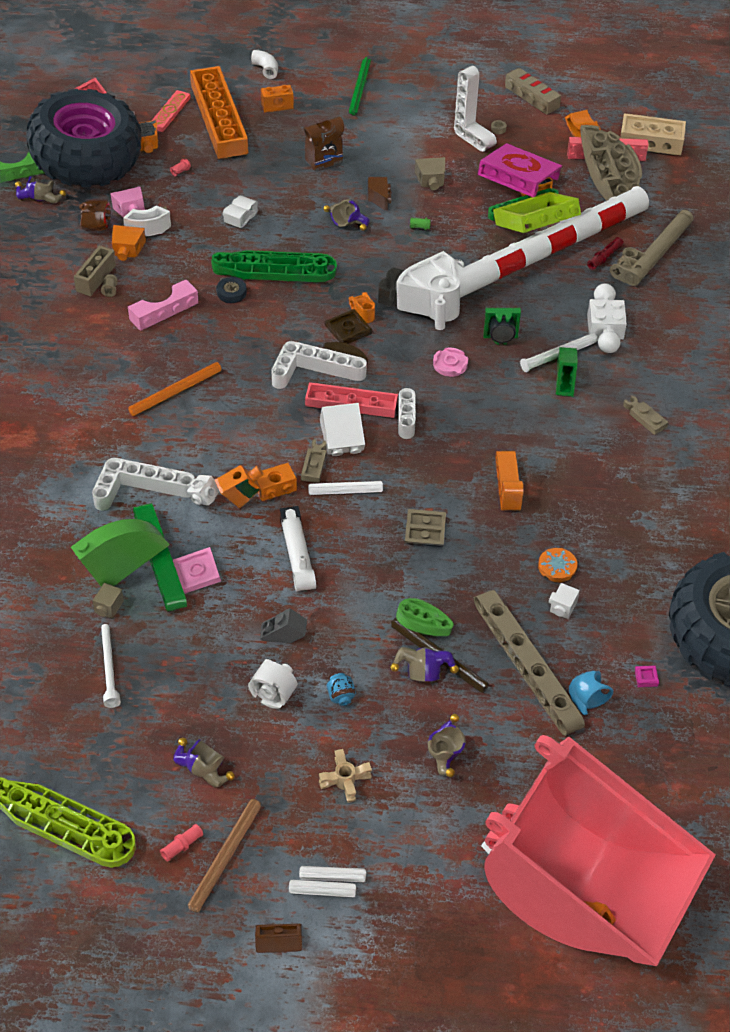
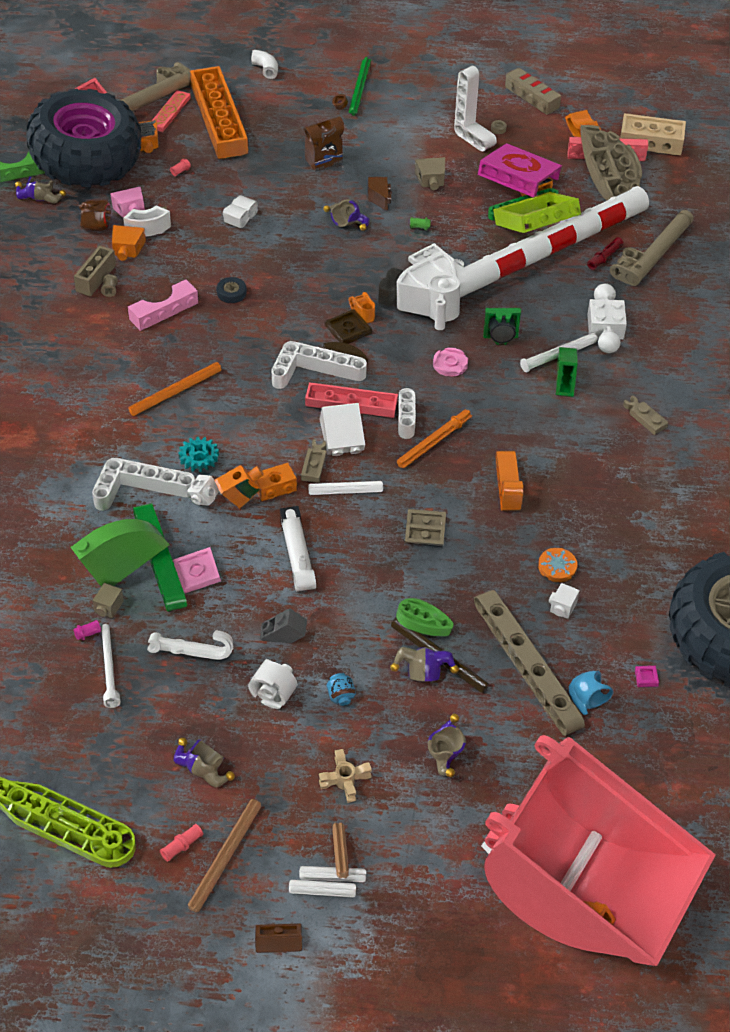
(87, 630): none -> dark pink pin
(167, 82): none -> dark tan piece
(180, 646): none -> white piece
(198, 454): none -> teal gear
(275, 265): green beam -> none
(277, 98): orange brick -> none
(340, 101): none -> reddish brown tile
(340, 850): none -> medium nougat axle
(424, 254): none -> white plate
(455, 423): none -> orange axle
(581, 860): none -> white axle

